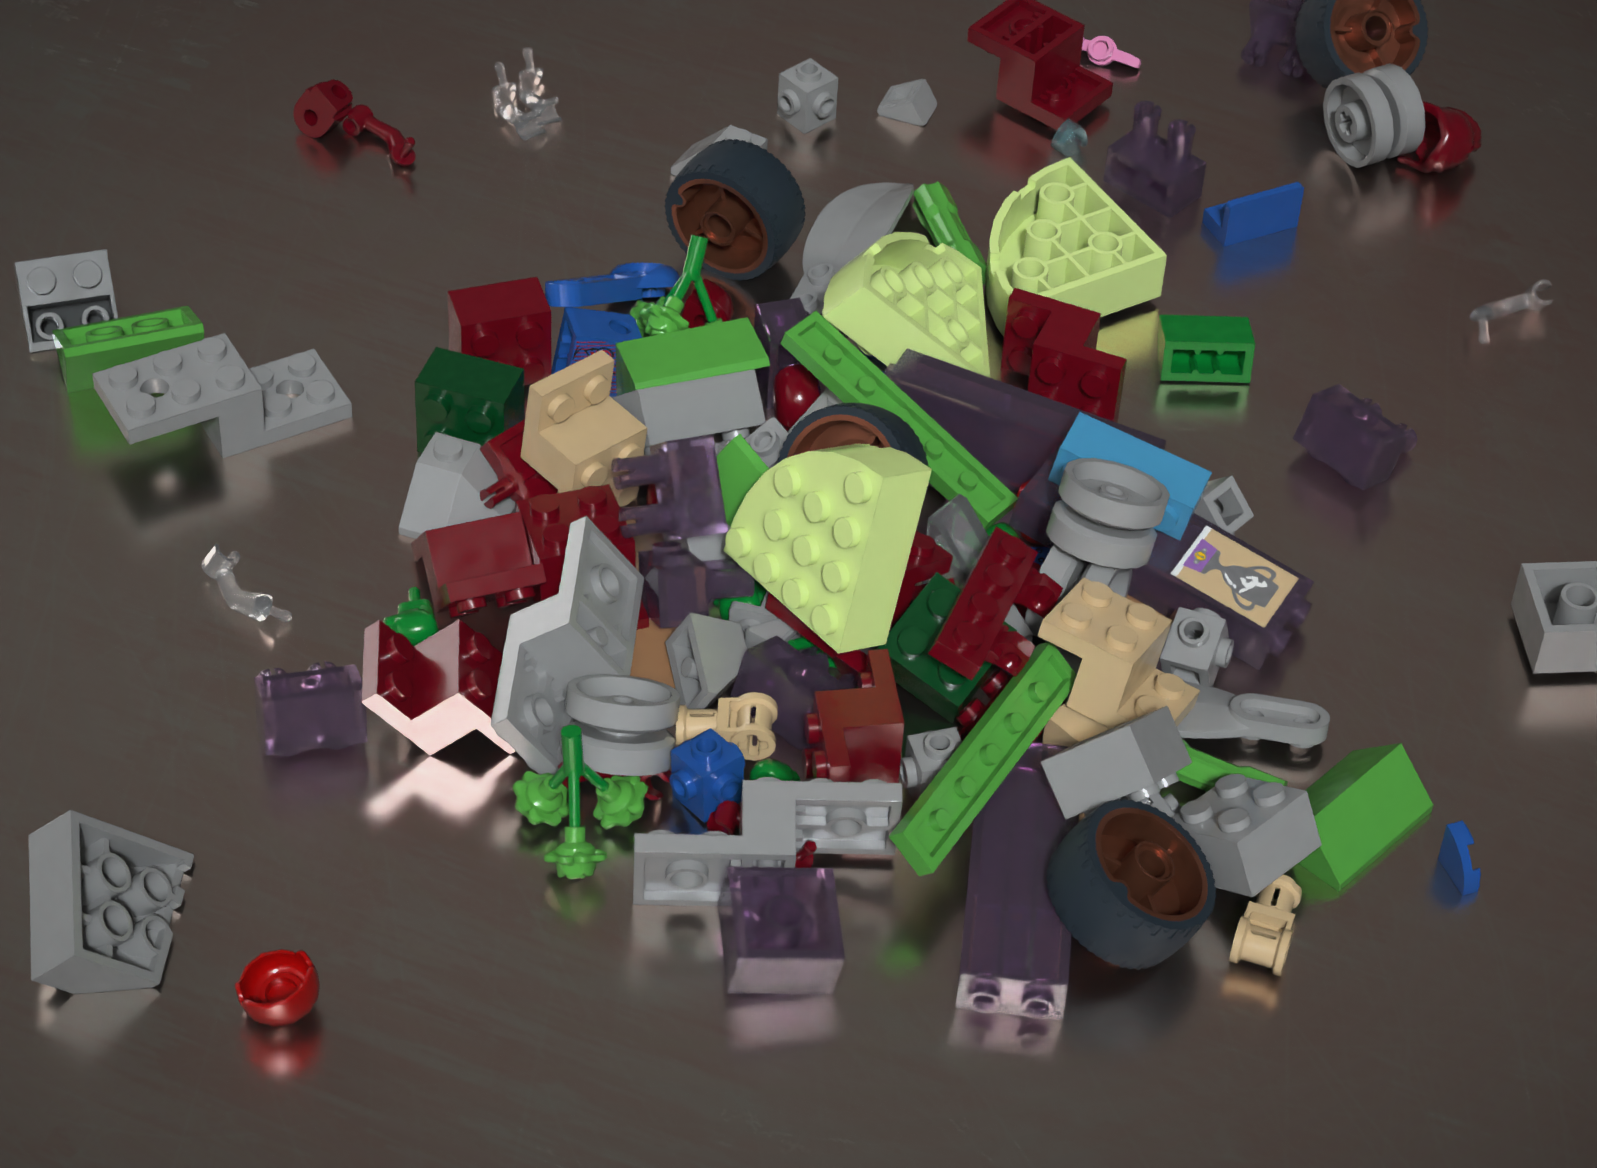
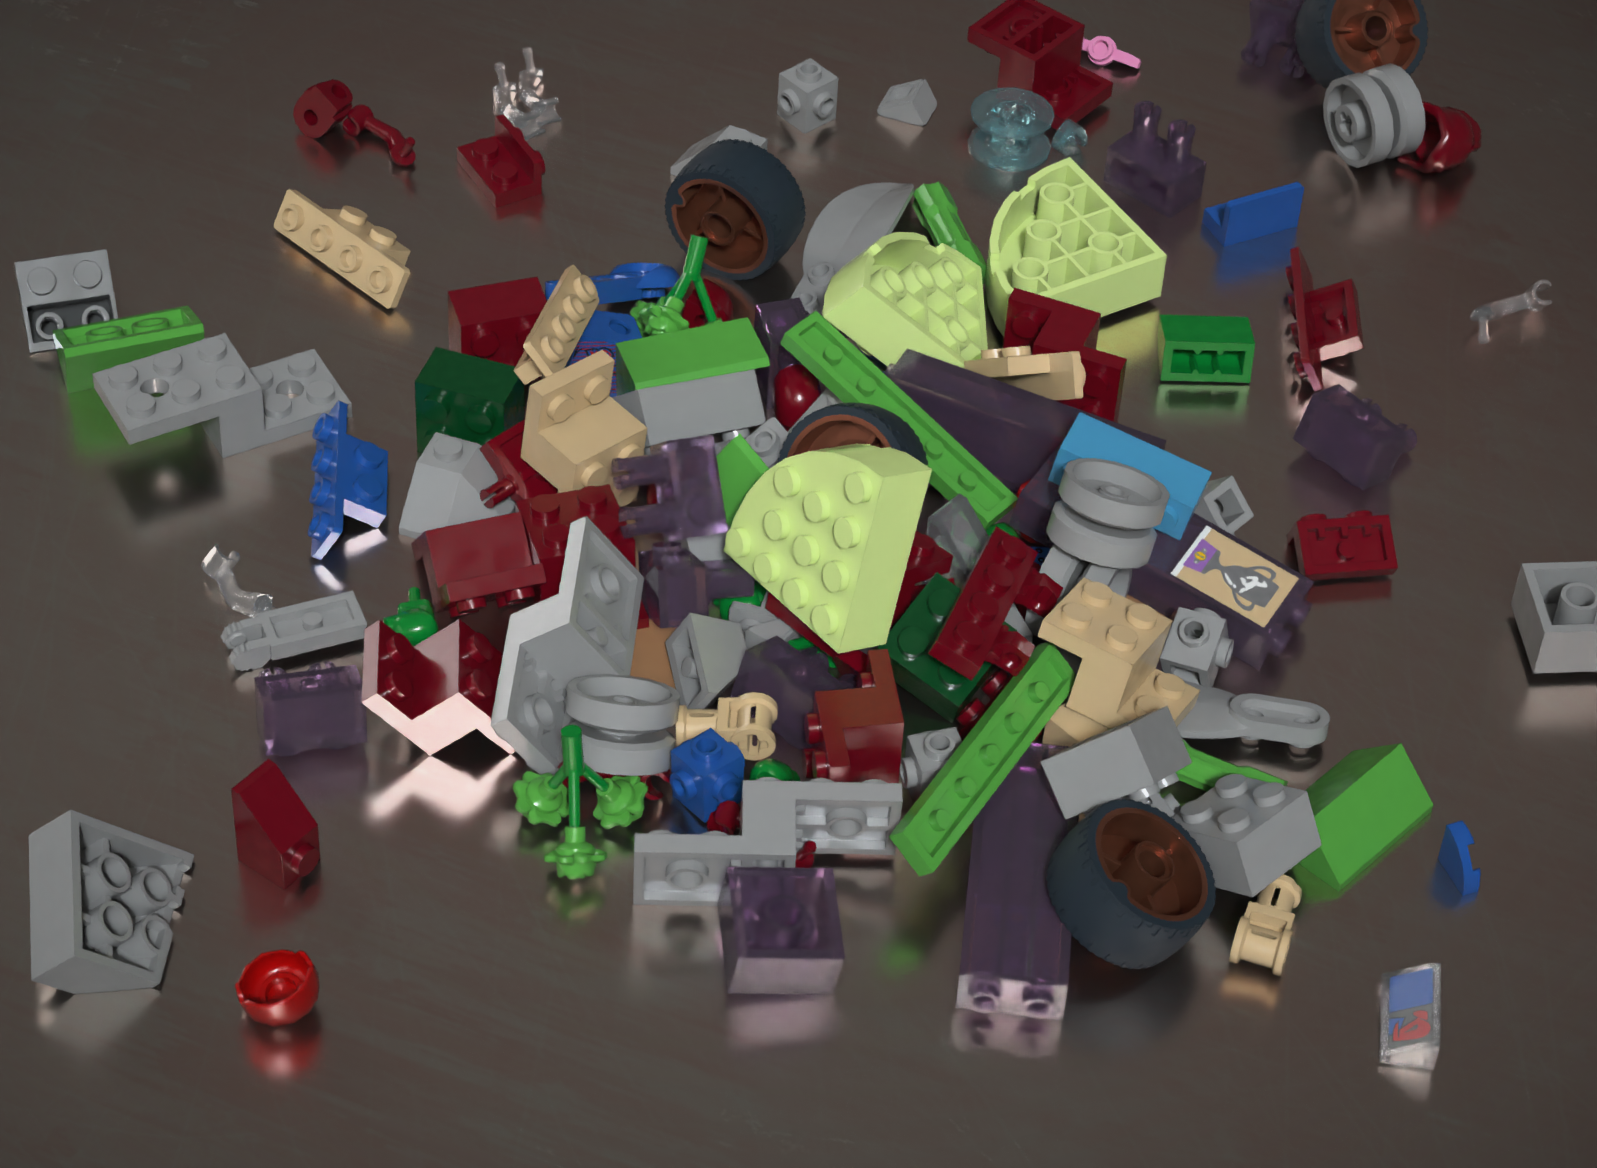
(274, 827): none -> dark red slope
(294, 630): none -> light grey hinge
(347, 480): none -> blue bracket
(348, 245): none -> tan bracket
(503, 165): none -> dark red bracket
(558, 326): none -> tan bracket
(1010, 129): none -> clear light blue piece
(1048, 375): none -> tan bracket
(1325, 317): none -> dark red bracket
(1344, 546): none -> dark red bracket
(1411, 1016): none -> slope

